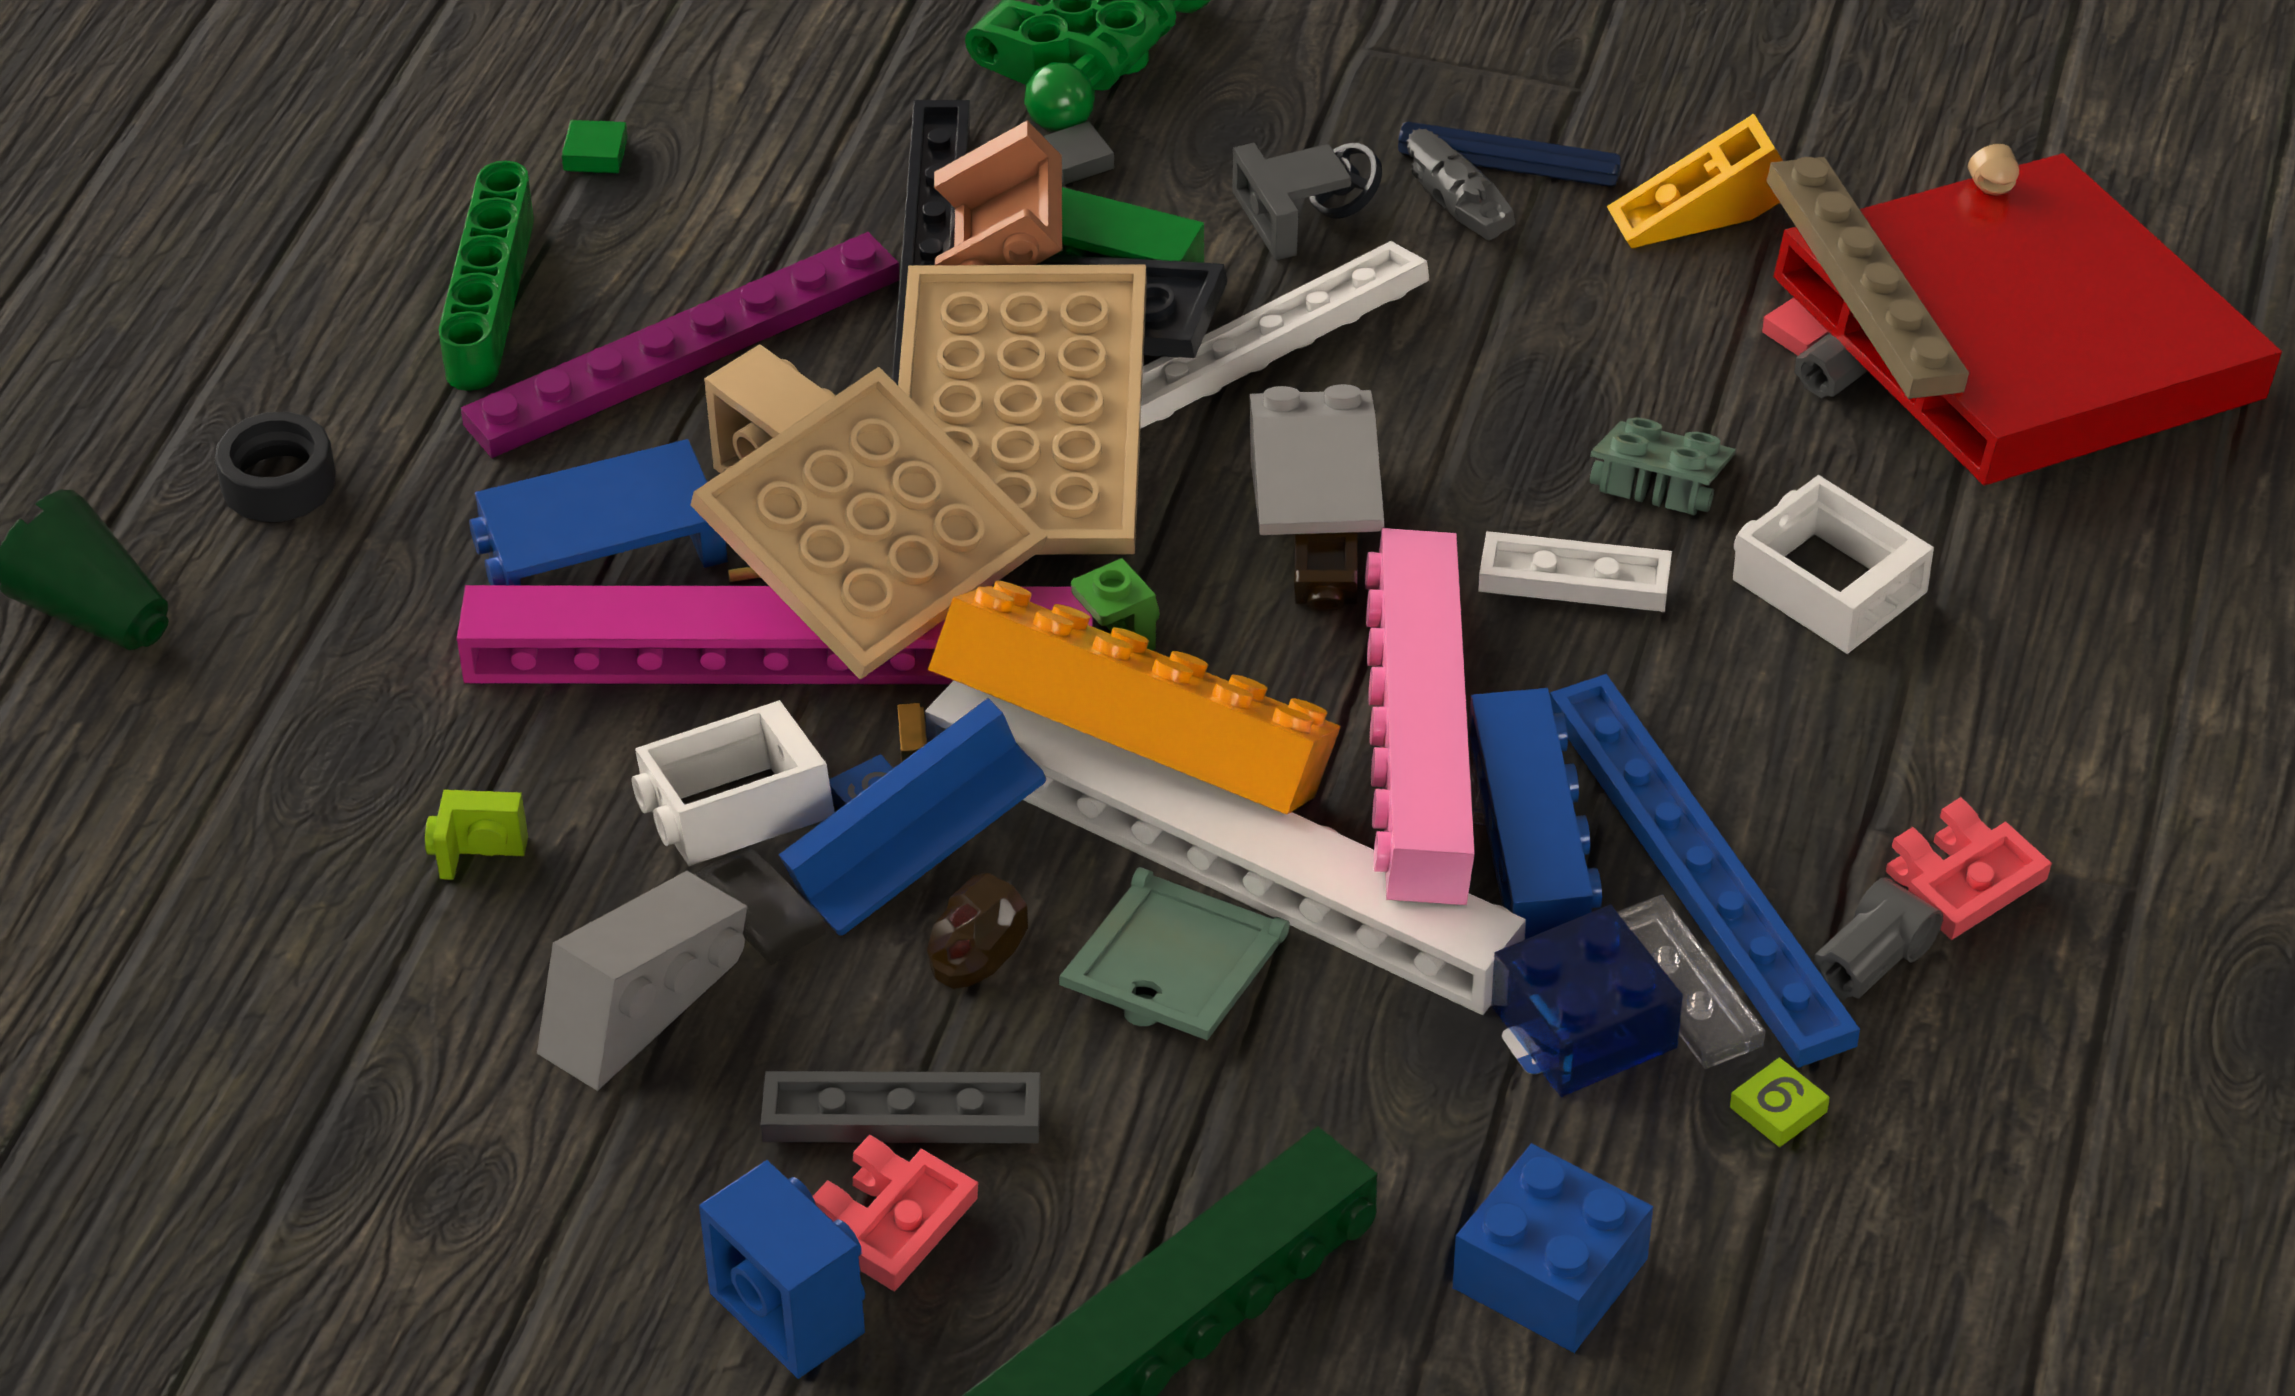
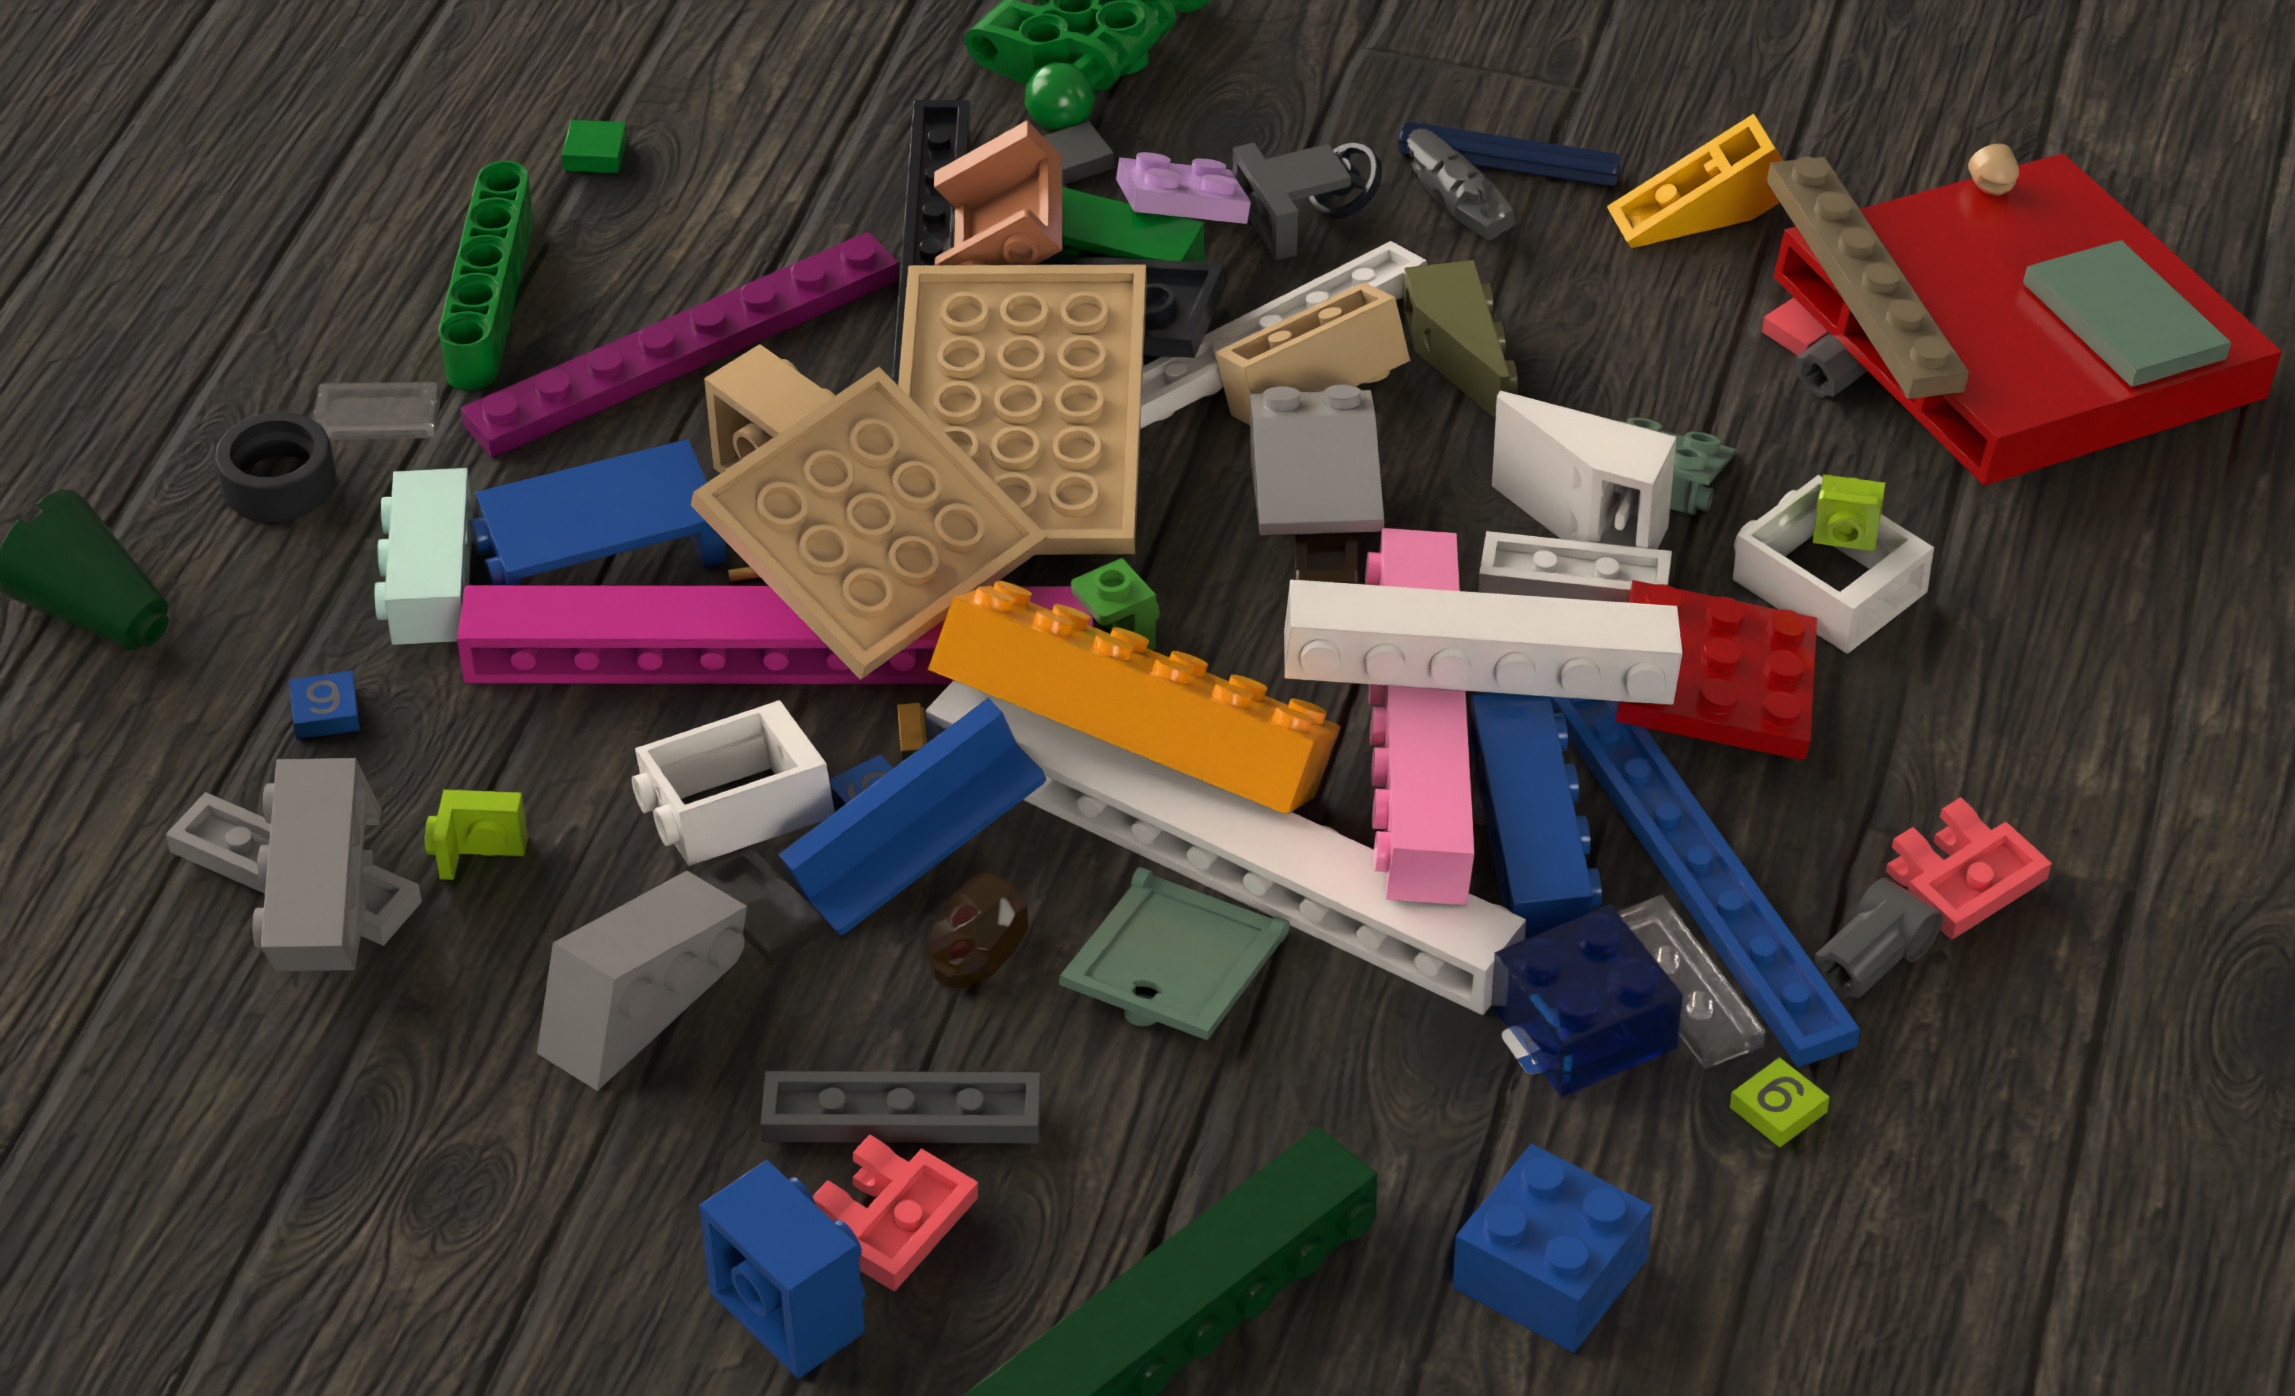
(229, 843): none -> light grey plate
(314, 864): none -> light grey wedge
(324, 705): none -> blue tile
(378, 410): none -> clear tile
(425, 555): none -> light aqua brick
(1181, 190): none -> lavender plate
(1333, 343): none -> tan brick
(1454, 330): none -> olive slope
(1482, 642): none -> white brick
(1583, 472): none -> white slope
(1739, 676): none -> red plate
(1848, 512): none -> lime bracket
(2126, 313): none -> sand green tile

